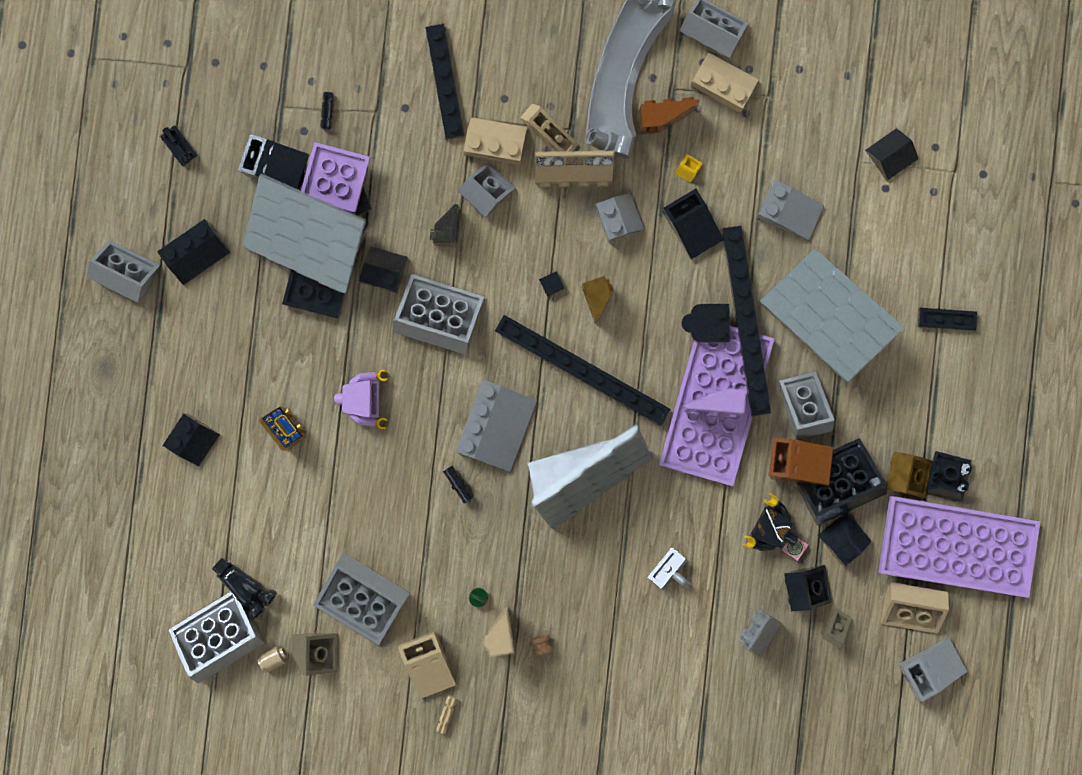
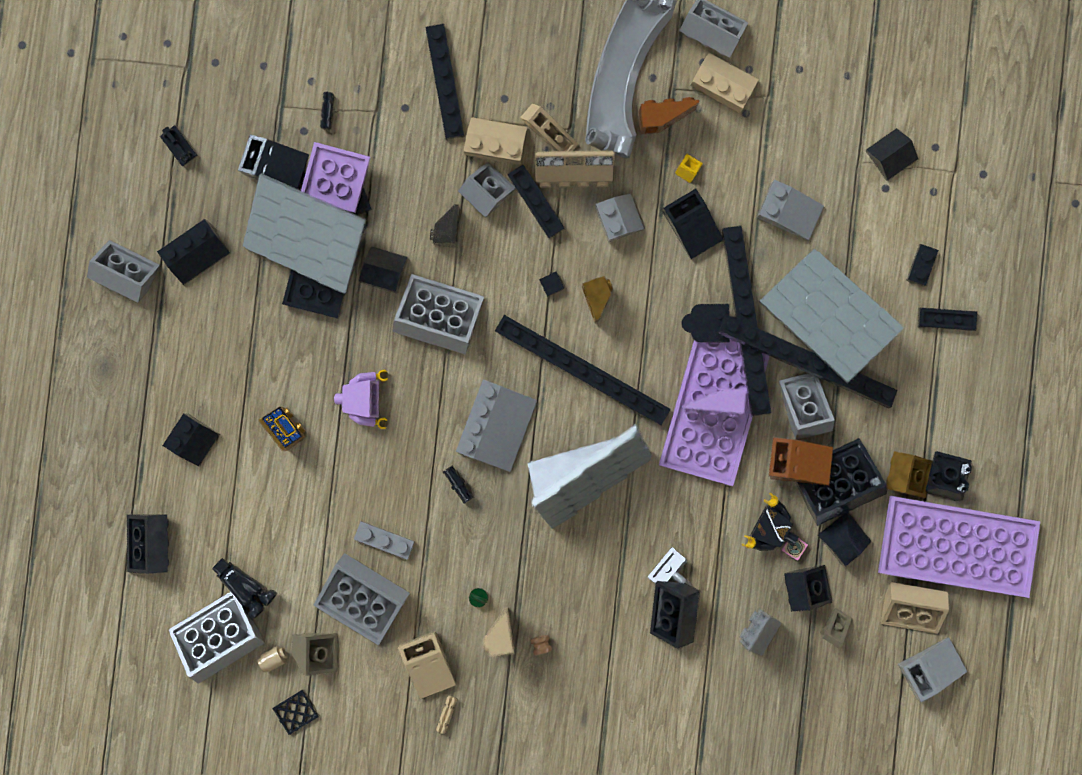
(147, 543): none -> black slope
(303, 723): none -> black window
(384, 540): none -> light grey plate
(535, 201): none -> black plate
(674, 613): none -> black slope
(804, 360): none -> black plate
(922, 265): none -> black plate

